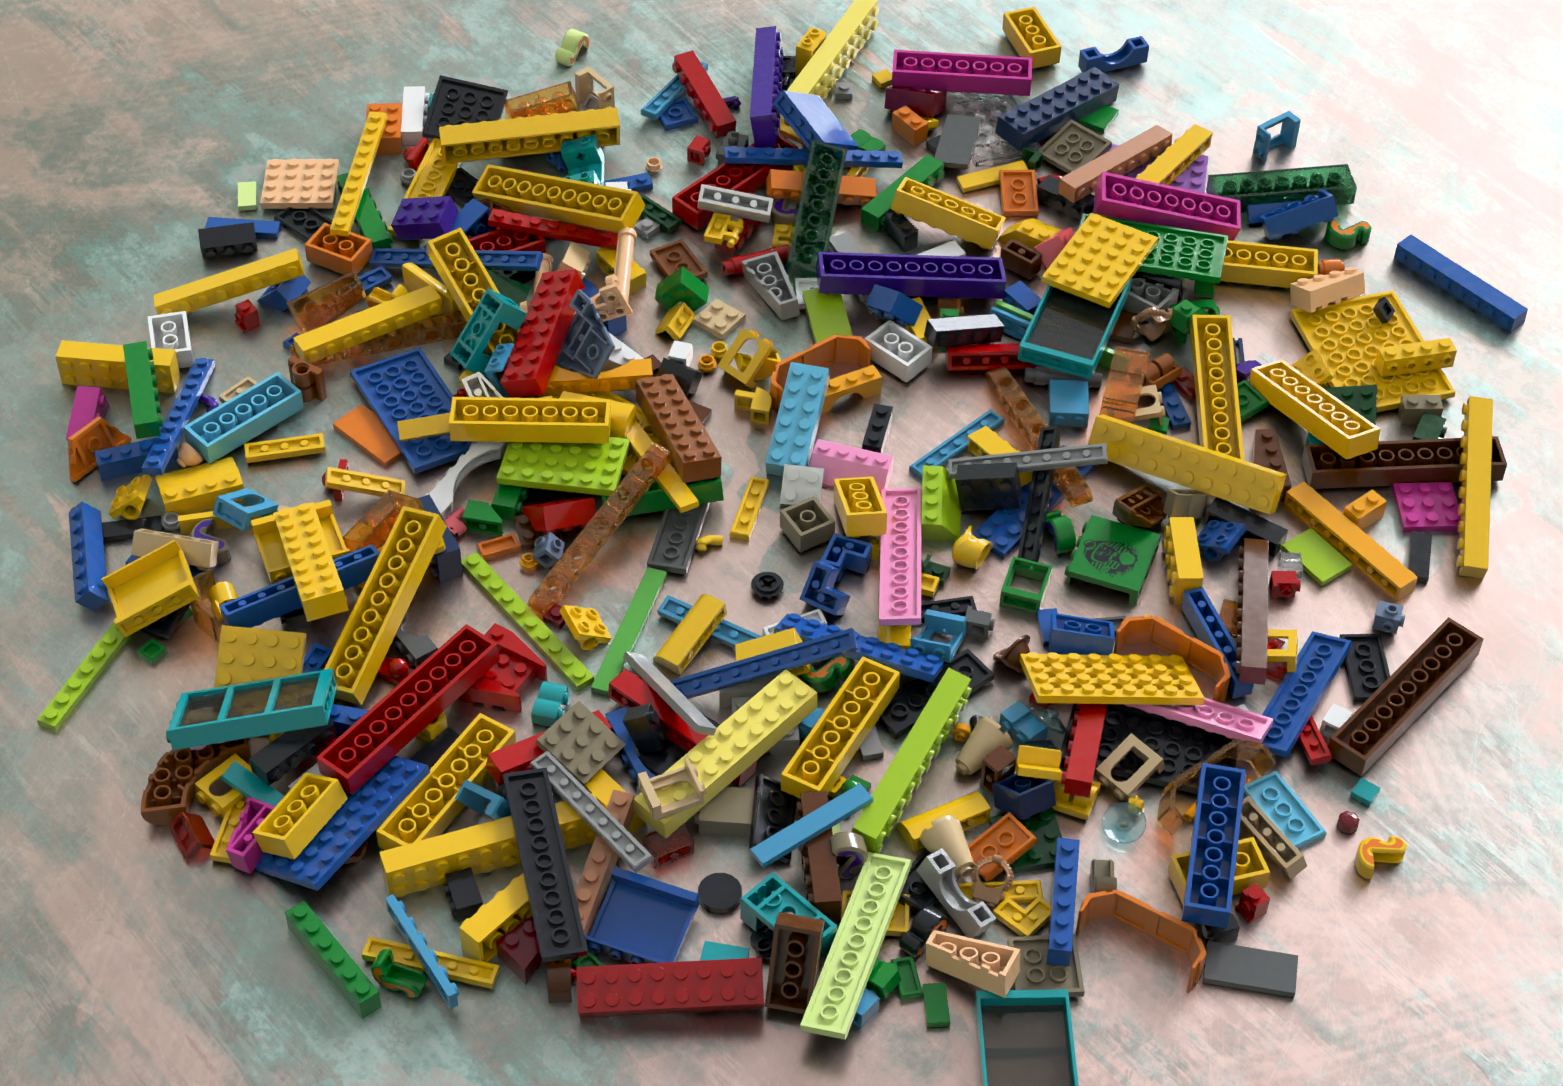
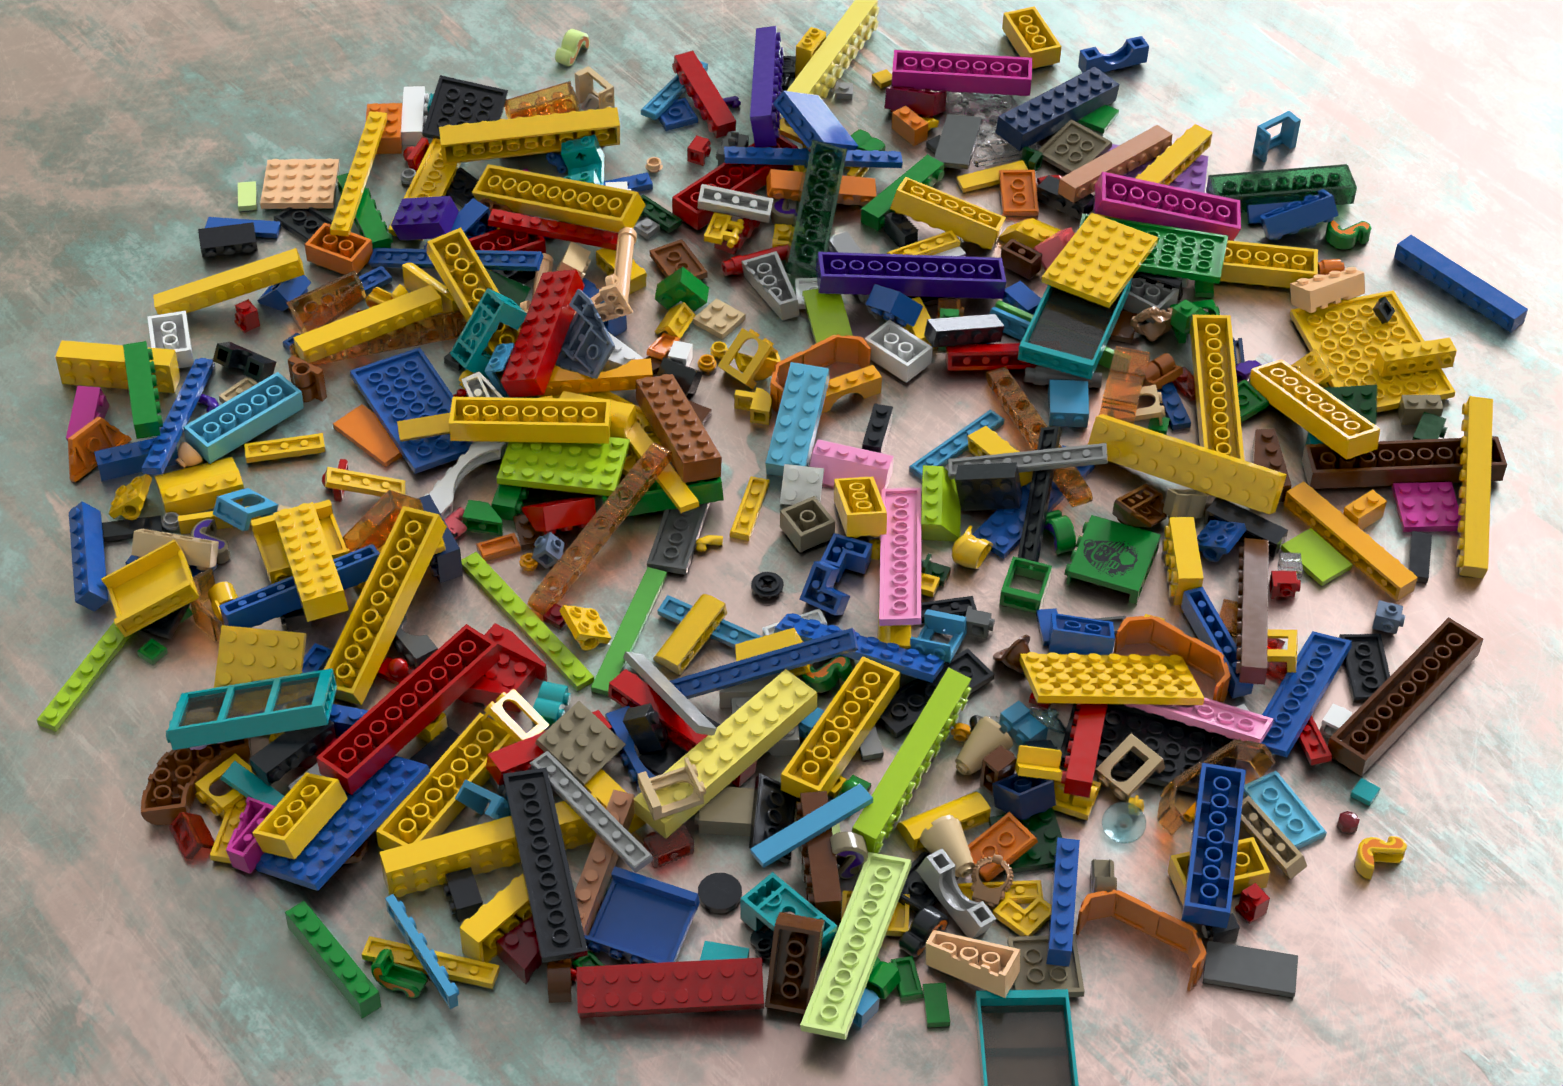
(235, 356): none -> black arch
(507, 723): none -> panel
(662, 346): none -> orange tile
(930, 246): none -> yellow tile

